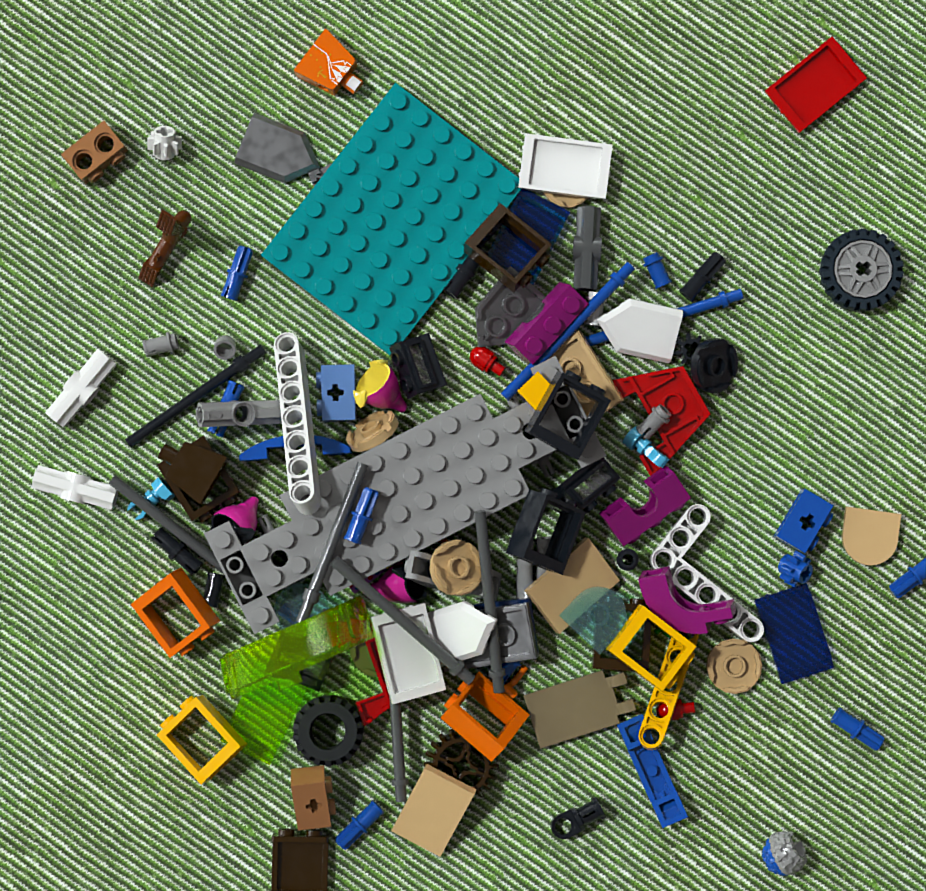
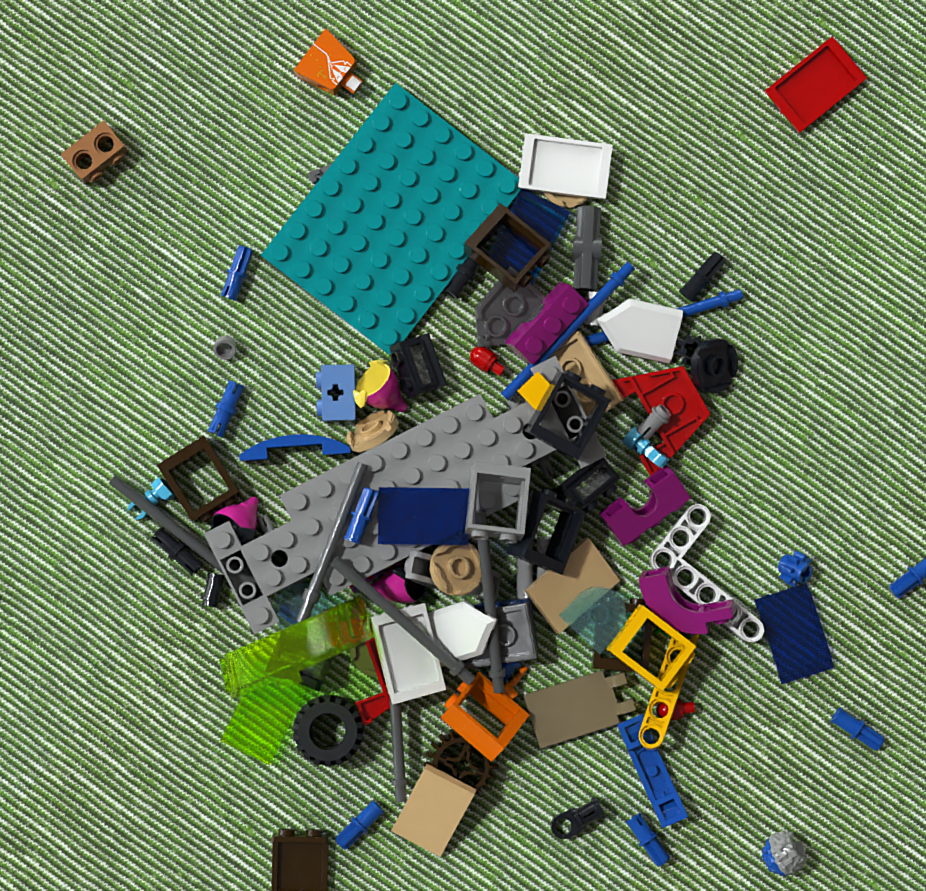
(74, 487): white piece -> none
(81, 388): white piece -> none
(161, 344): light grey pin -> none
(164, 142): white gear -> none
(173, 230): reddish brown piece -> none
(193, 469): dark brown torso -> none
(194, 602): orange window -> none
(222, 758): yellow window -> none
(223, 413): light grey piece -> none
(240, 364): black bar -> none
(275, 150): flat silver tile -> none
(300, 433): white beam -> none
(311, 797): medium nougat brick -> none
(422, 516): none -> clear blue piece
(500, 474): none -> light grey window
(632, 554): black pin -> none
(648, 839): none -> blue axle
(657, 270): blue pin -> none
(734, 666): tan tile -> none
(790, 528): blue brick -> none
(859, 249): wheel -> none
(870, 535): tan tile -> none

